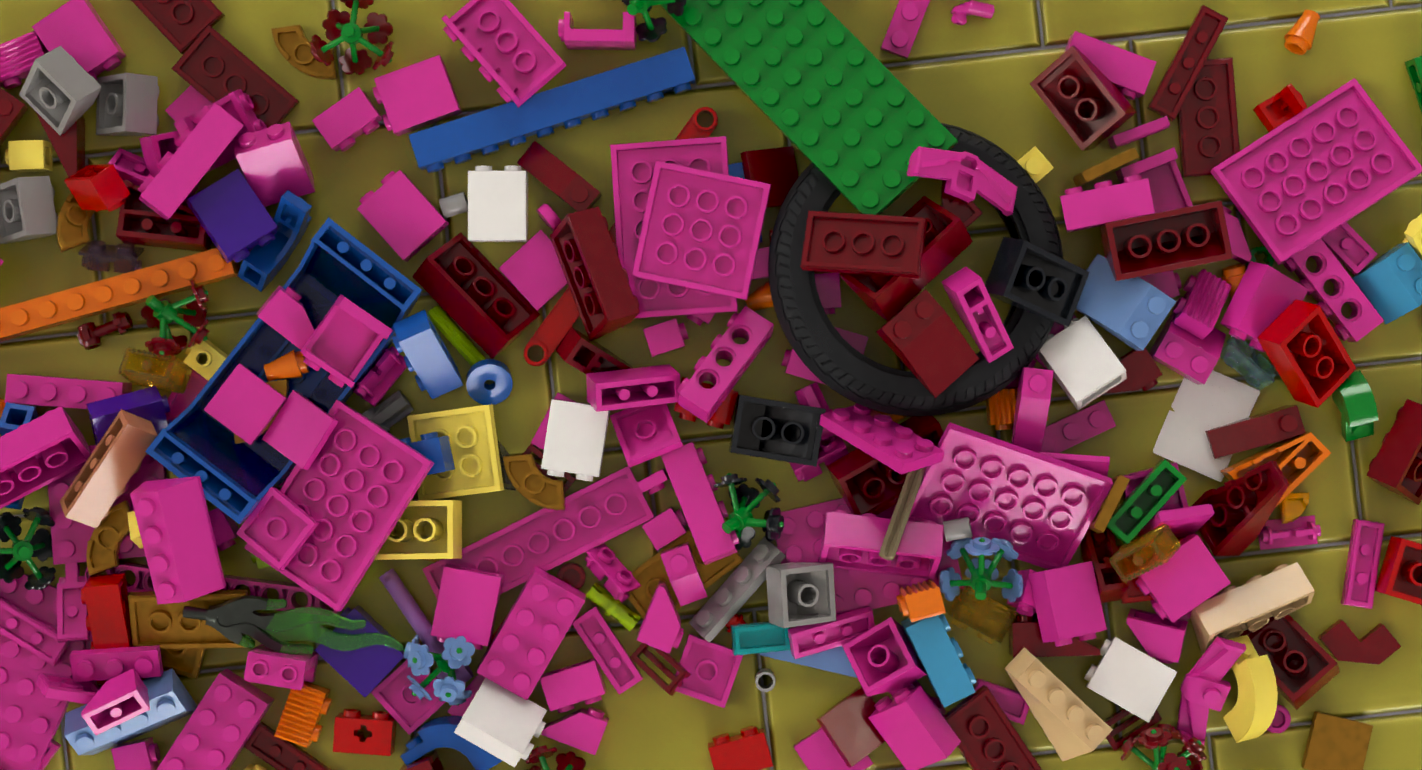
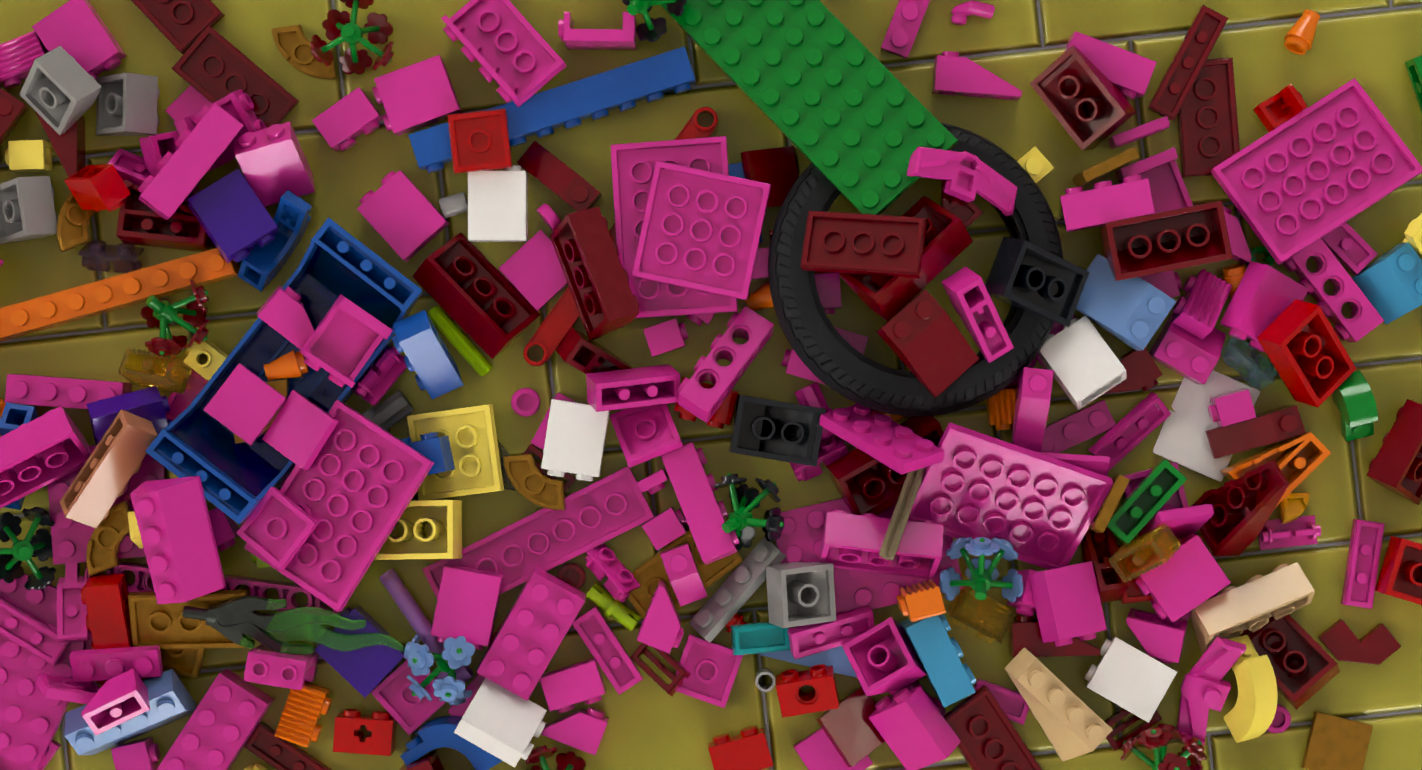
(90, 335): dark red bar -> none
(480, 141): none -> red tile
(489, 370): blue piece -> none
(525, 402): none -> dark pink tile
(796, 702): none -> red brick
(957, 529): light grey hinge -> none
(965, 78): none -> dark pink slope
(1131, 429): none -> dark pink tile
(1231, 408): none -> dark pink brick

